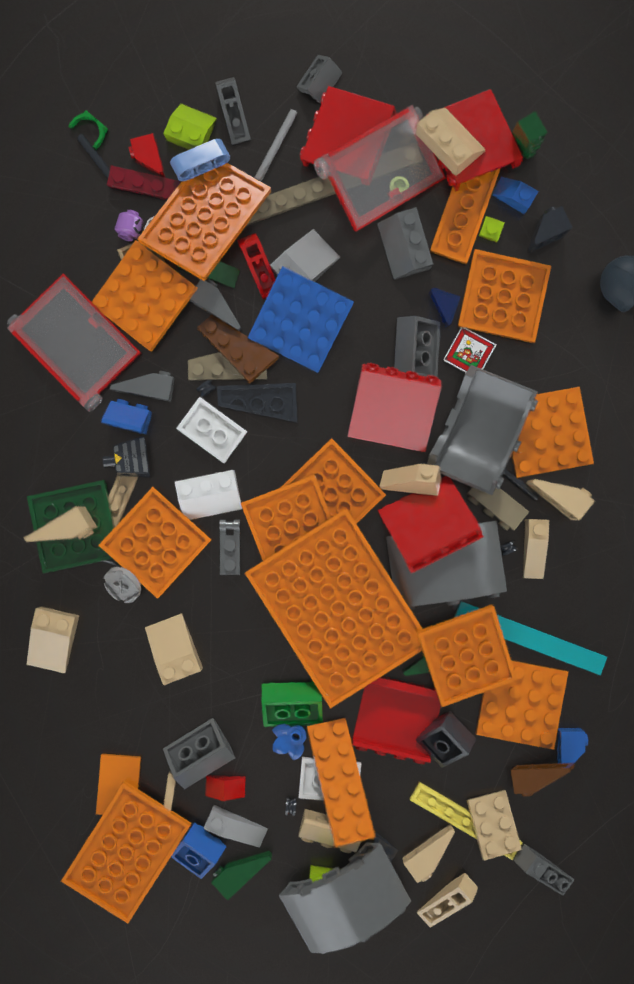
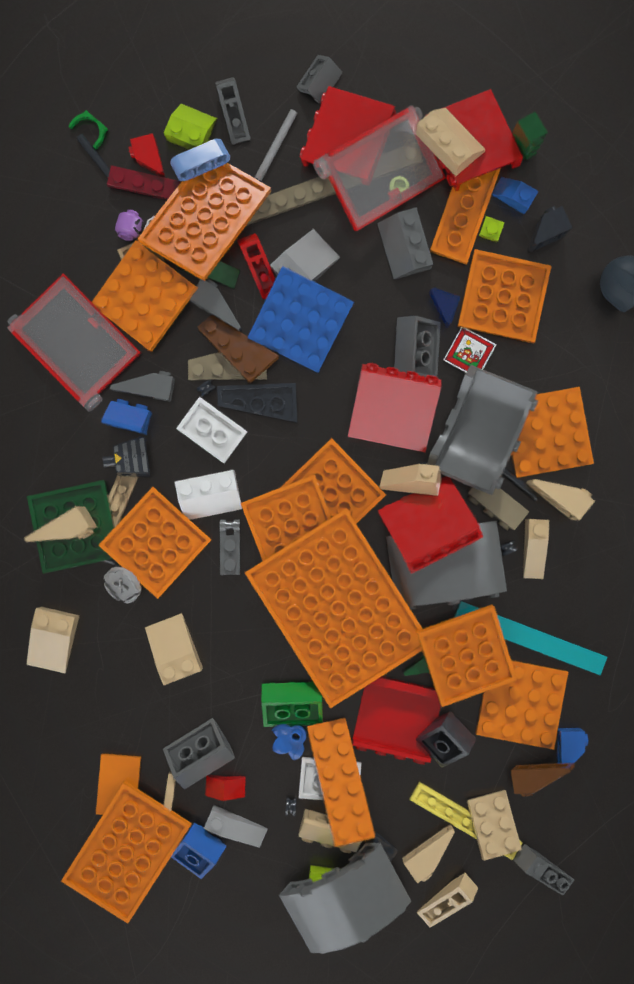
(237, 873): dark green slope -> none

